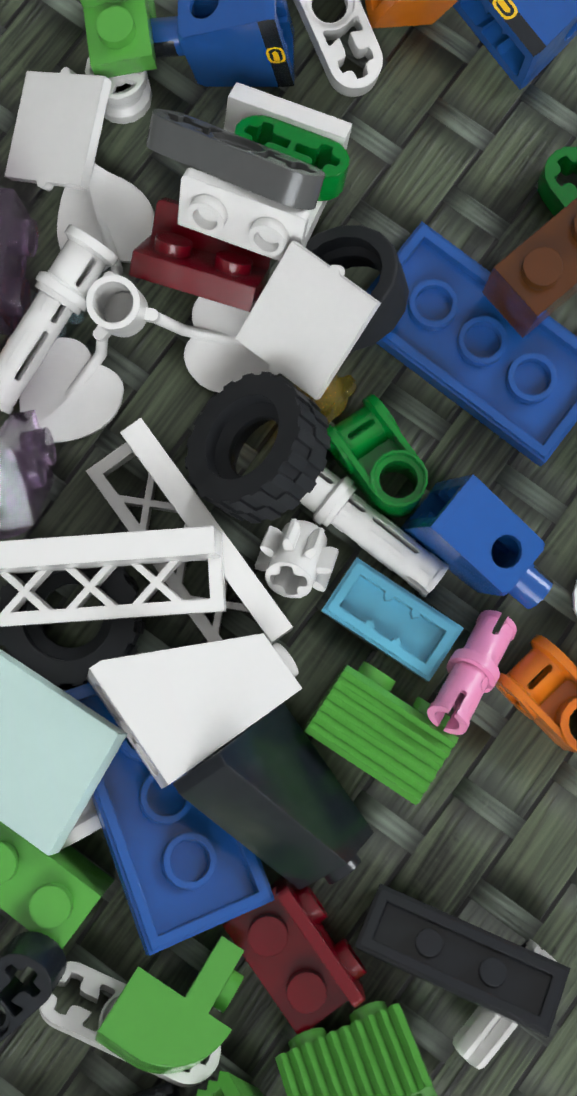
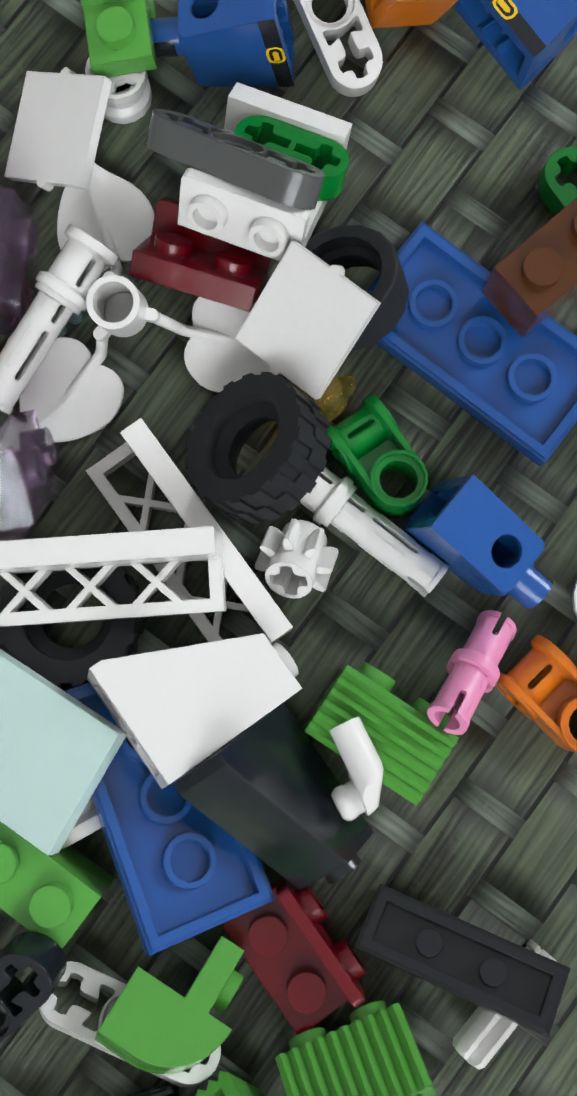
(363, 768): none -> white arm
(392, 619): medium azure plate -> none

